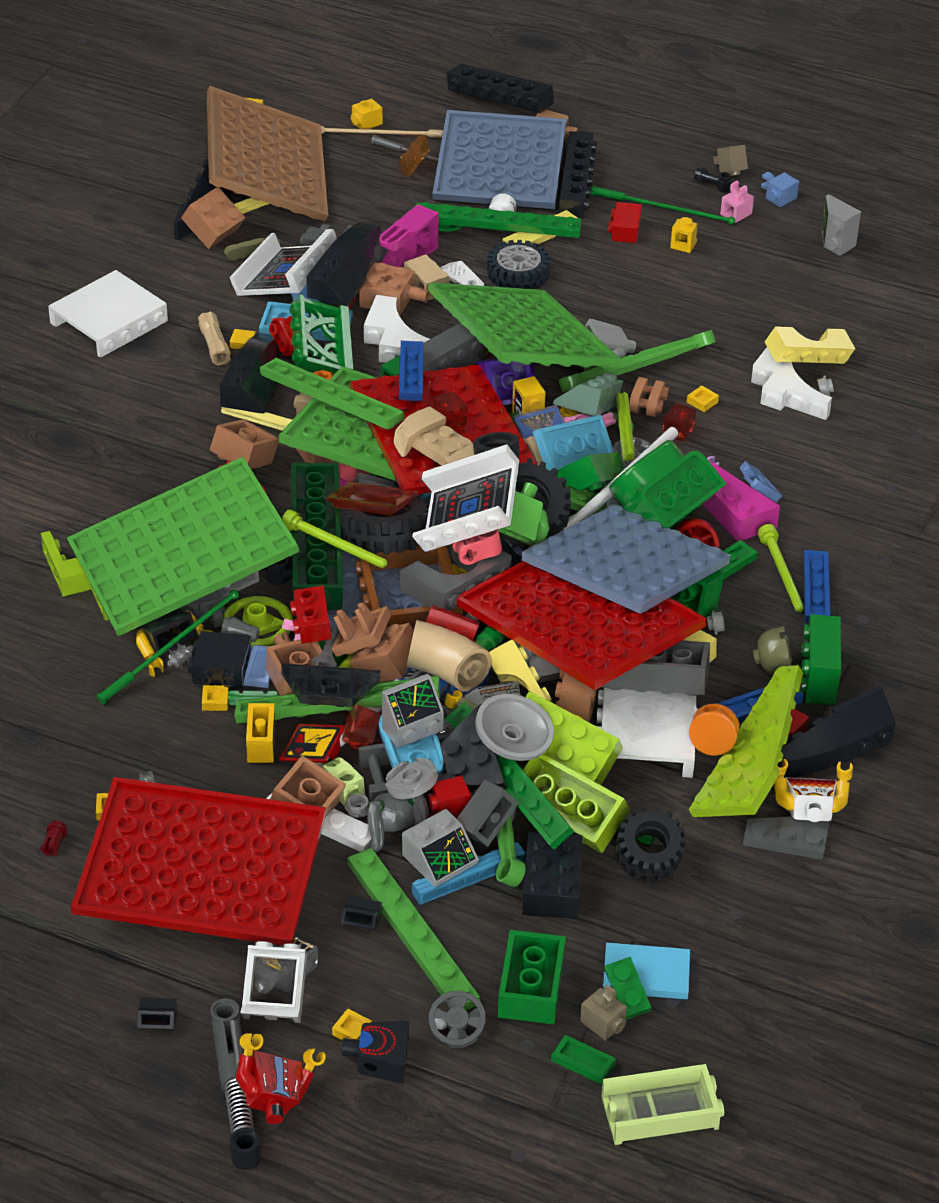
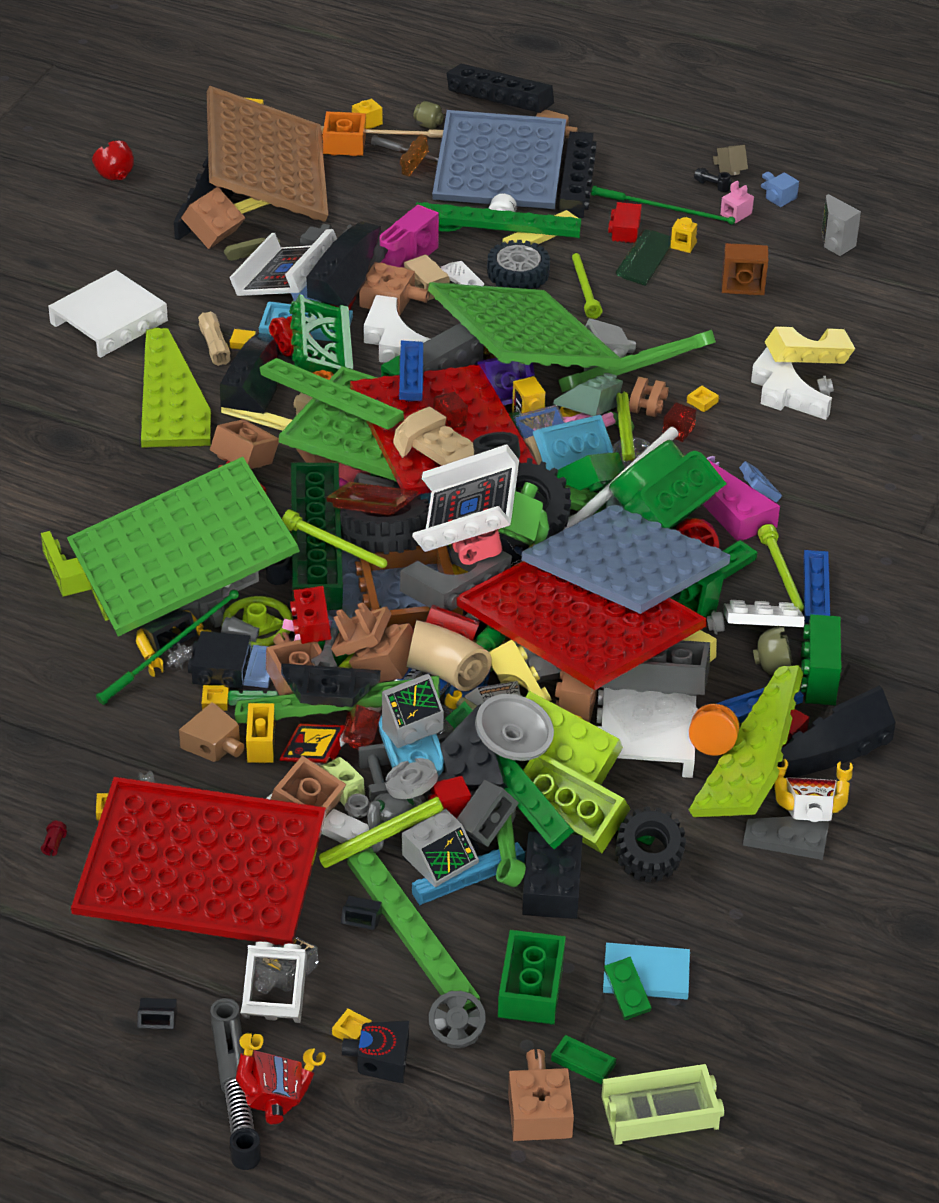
(114, 161): none -> red cylinder
(172, 401): none -> lime wing
(211, 734): none -> medium nougat torso
(344, 133): none -> orange brick
(380, 832): none -> lime axle
(428, 115): none -> olive head
(540, 1101): none -> nougat brick
(592, 307): none -> lime piece
(603, 1013): dark tan brick -> none
(644, 257): none -> clear green windscreen
(744, 269): none -> dark orange brick
(763, 614): none -> white plate

